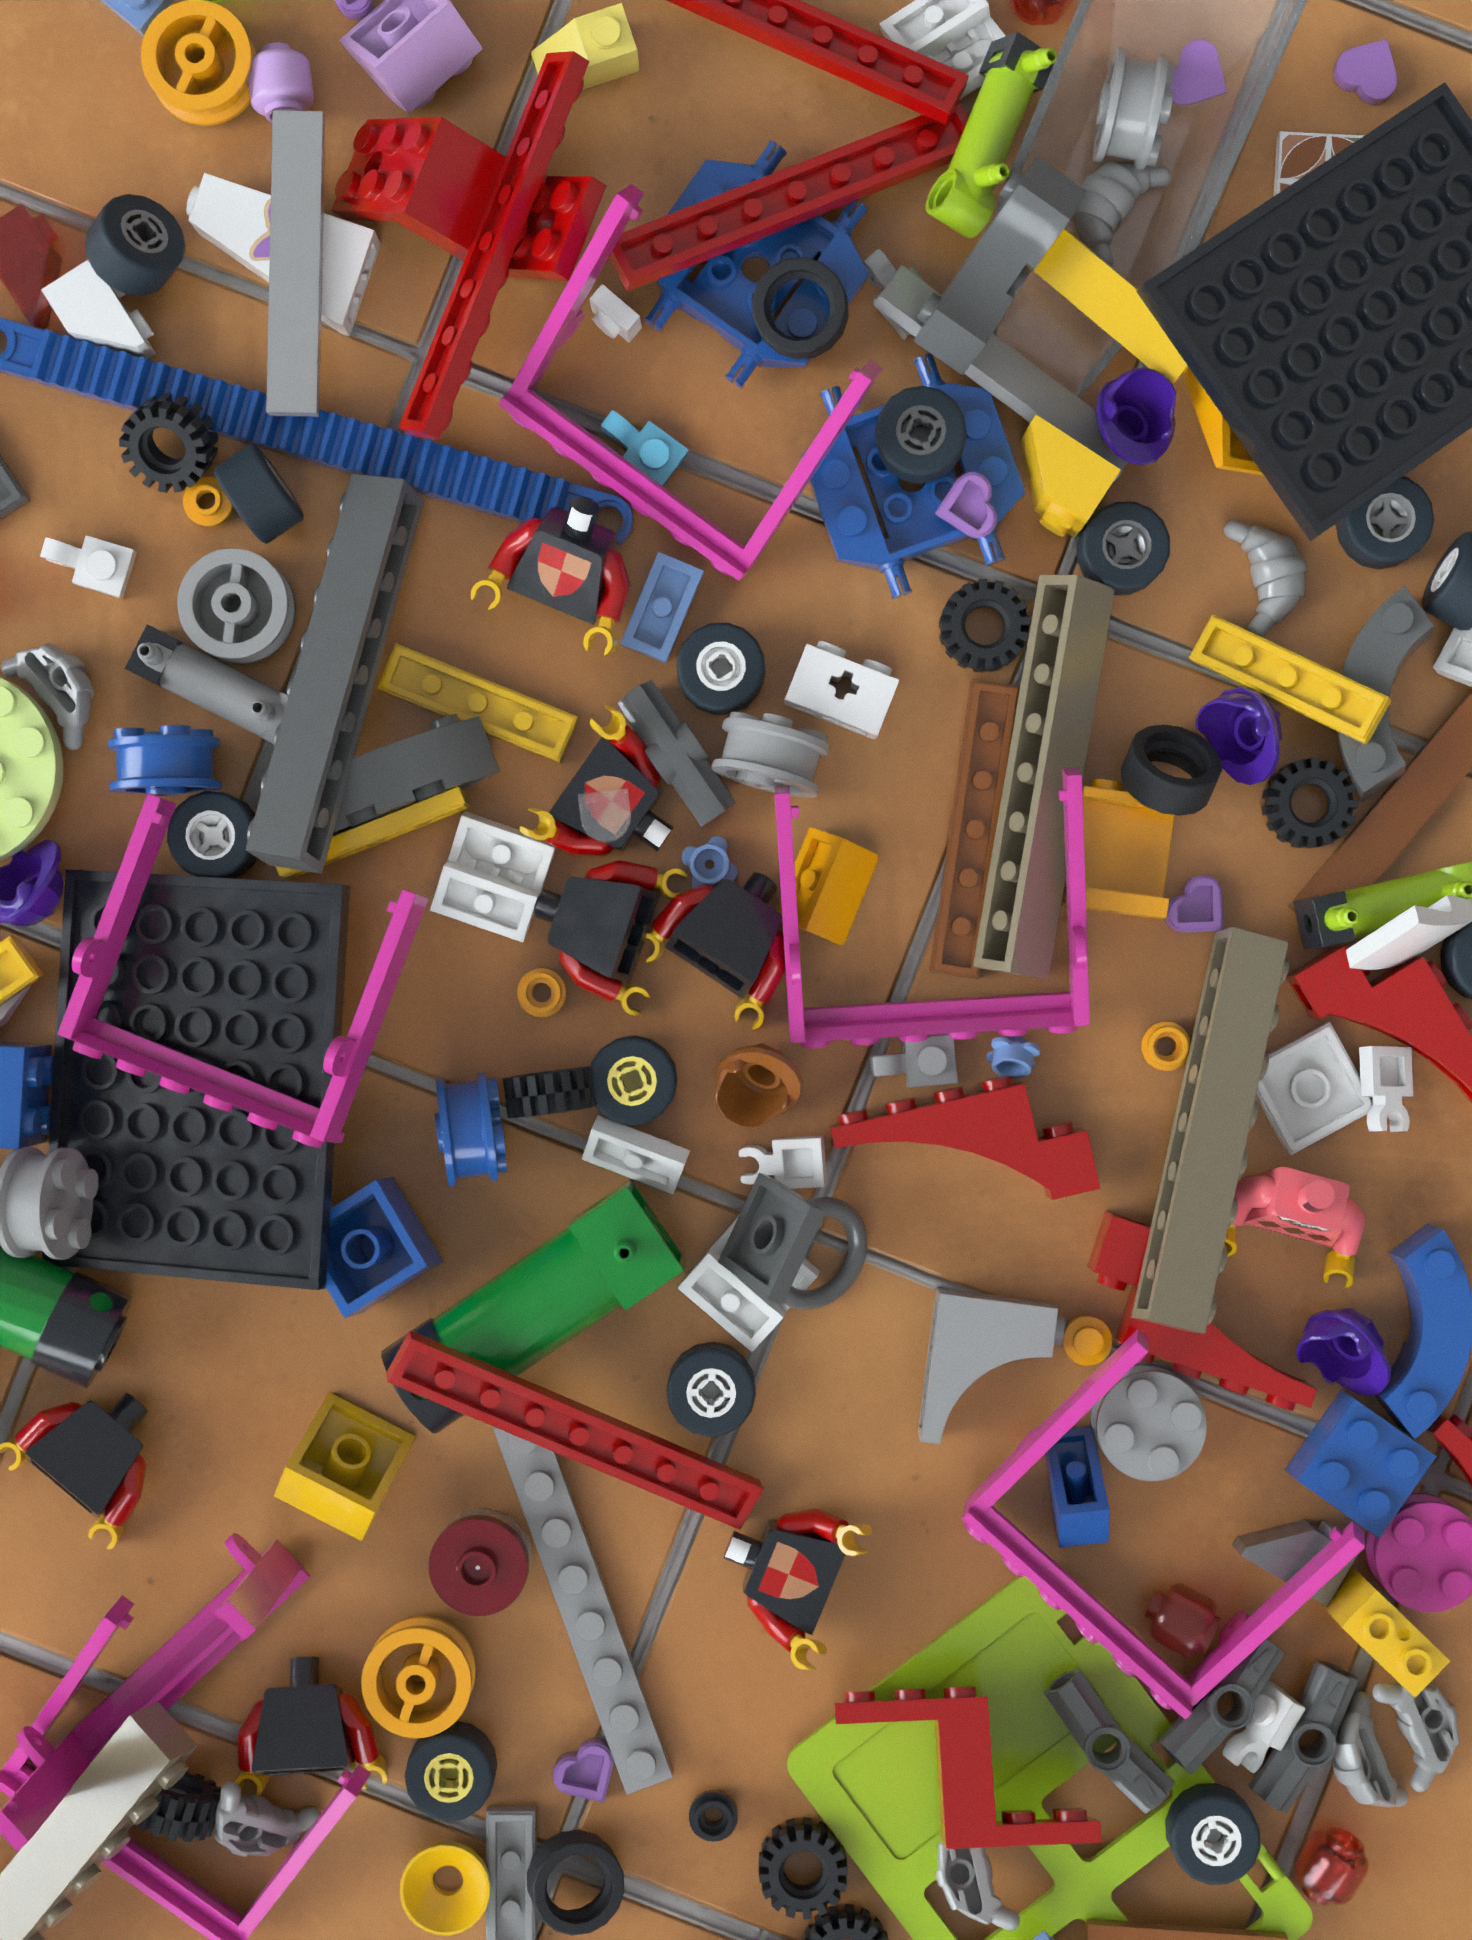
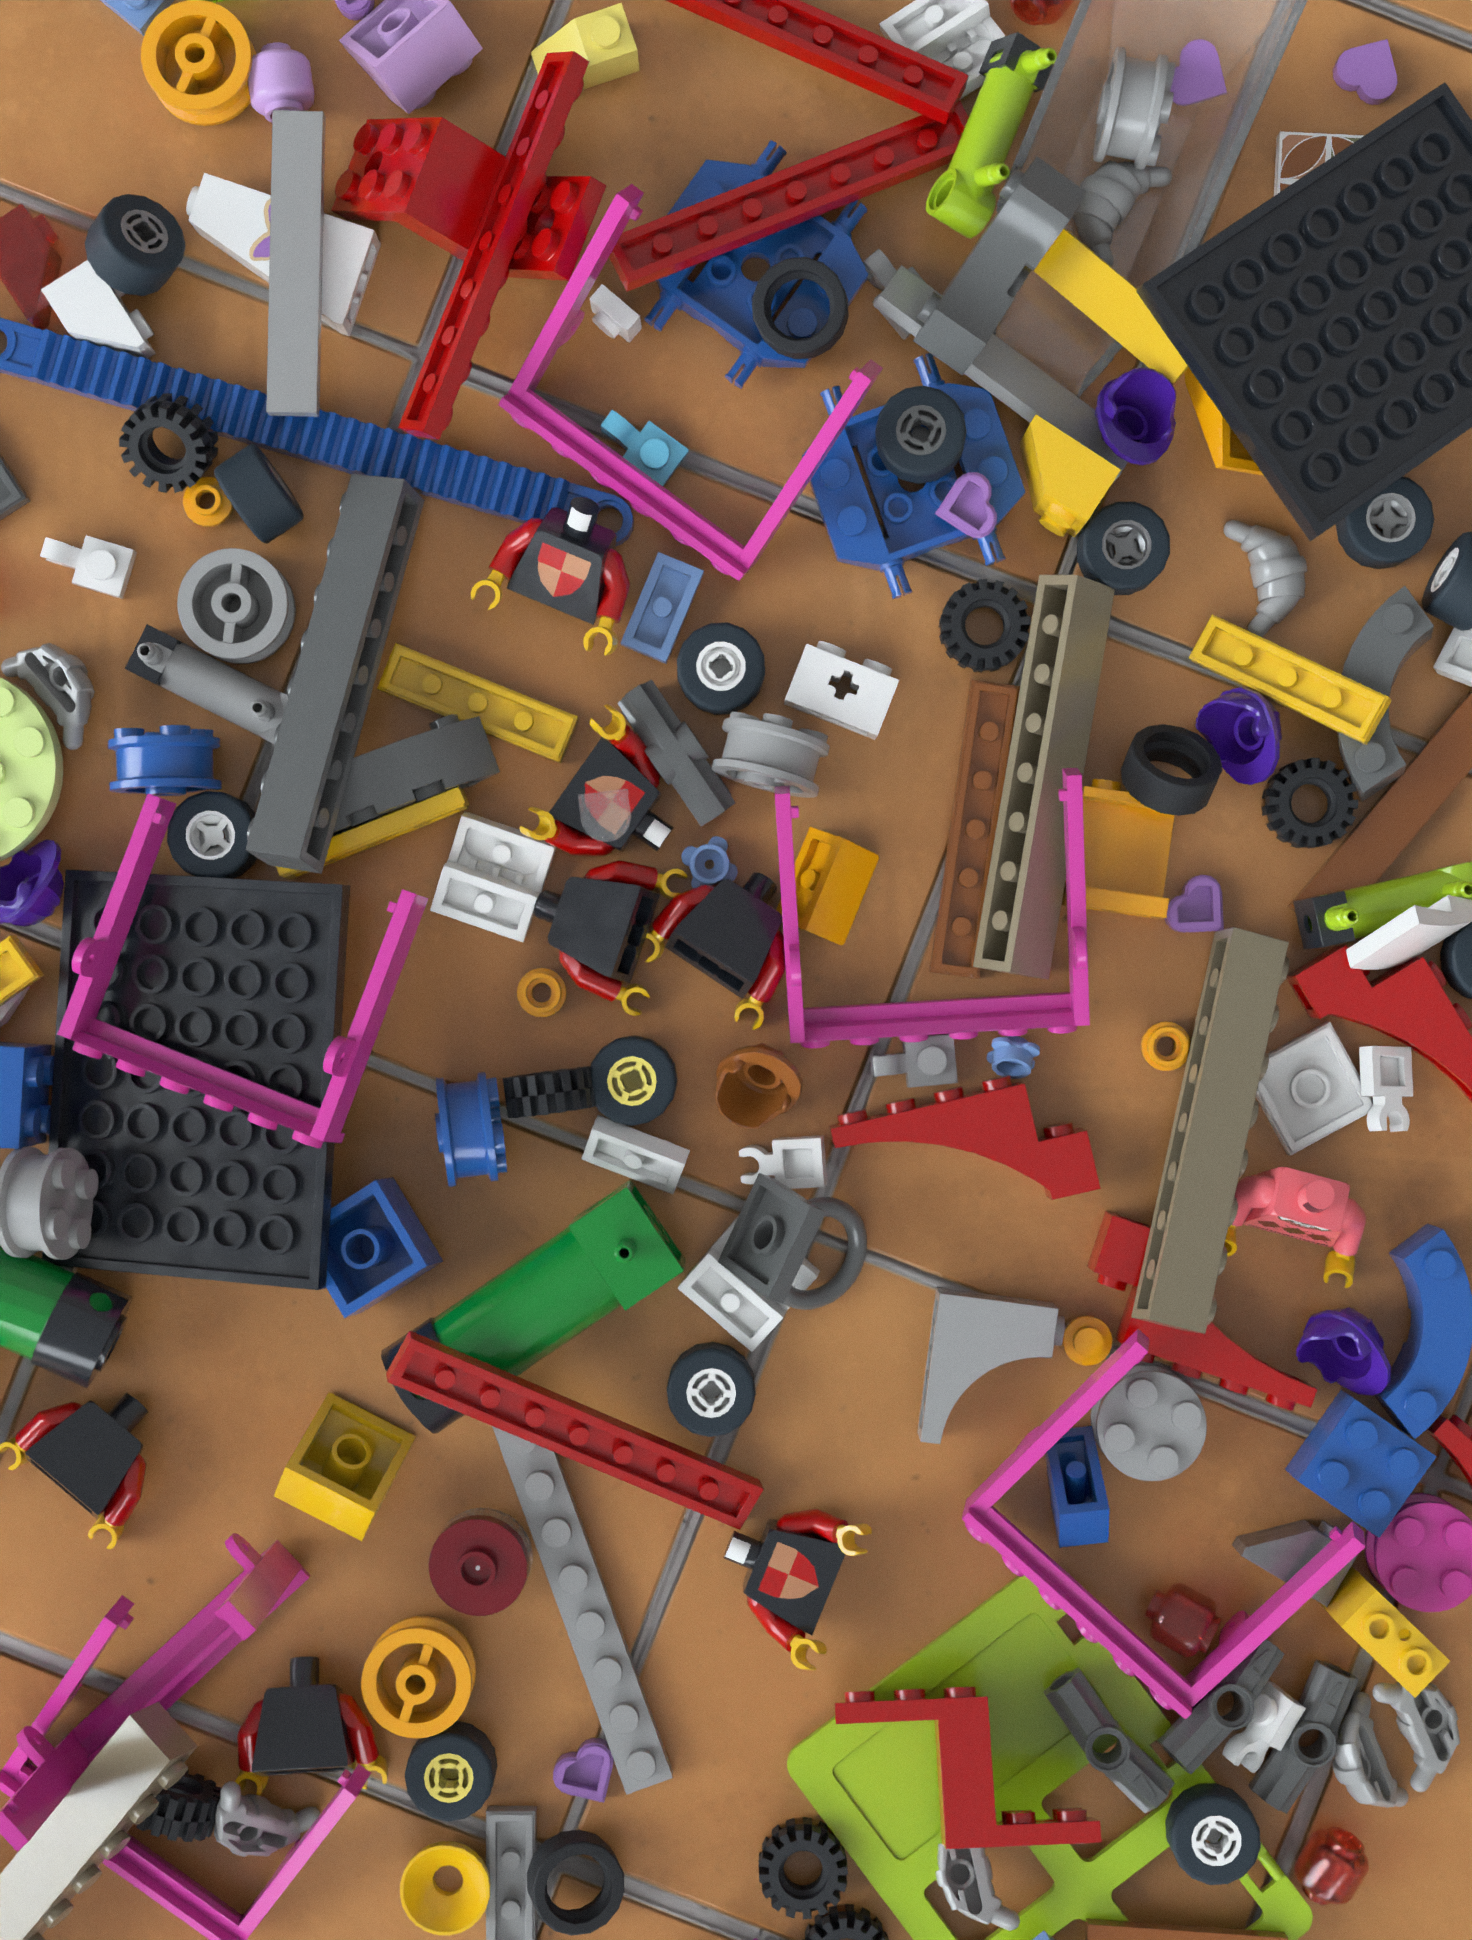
(713, 1830): black plate -> none

